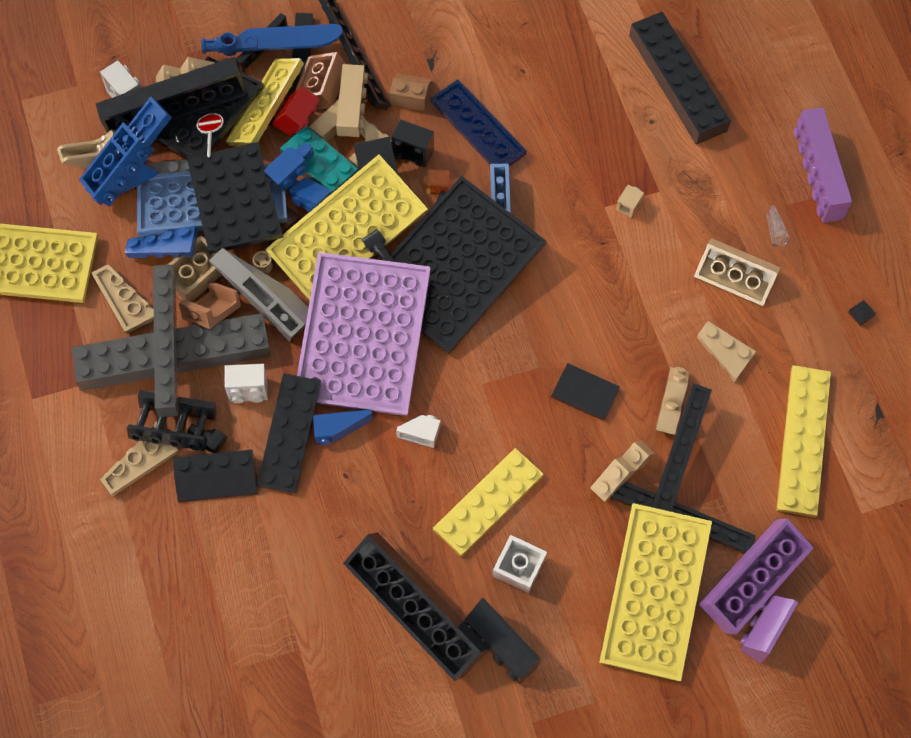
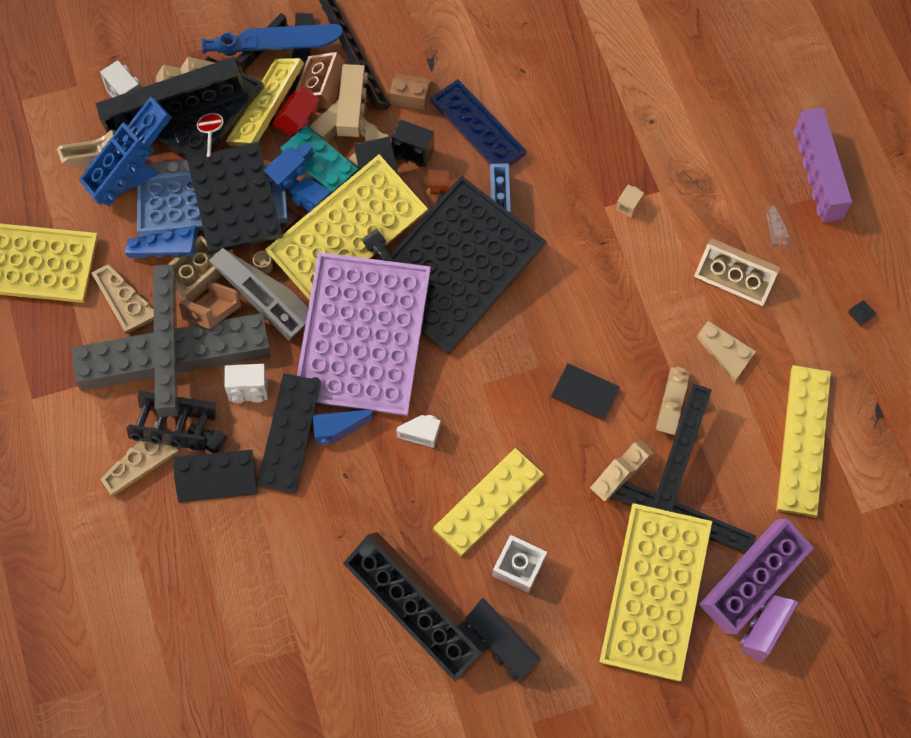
(679, 78): black brick -> none

